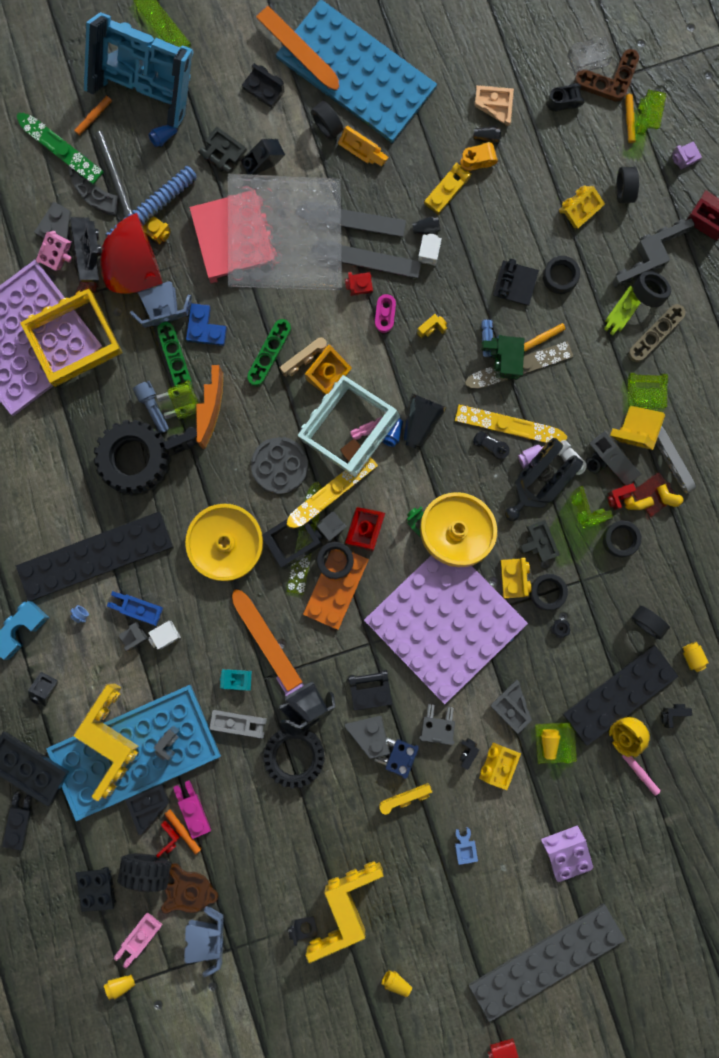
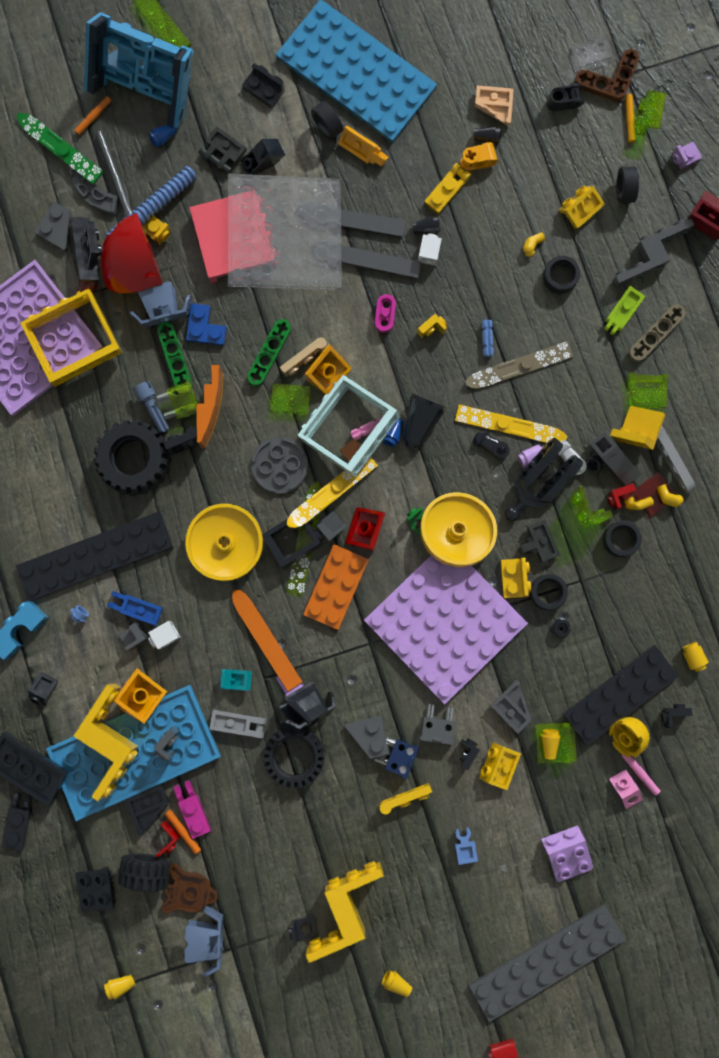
(48, 252): bright pink piece -> none
(139, 696): none -> light orange slope
(139, 938): bright pink hinge -> none
(290, 398): none -> clear neon green plate
(298, 48): orange piece -> none
(331, 546): black tyre -> none
(359, 283): red bracket -> none
(373, 696): black plate -> none
(508, 355): dark green hinge -> none
(515, 282): black hinge -> none
(531, 242): none -> yellow arm
(544, 336): light orange piece -> none
(626, 788): none -> bright pink bracket
(650, 622): black tyre -> none
(655, 281): black tyre -> none

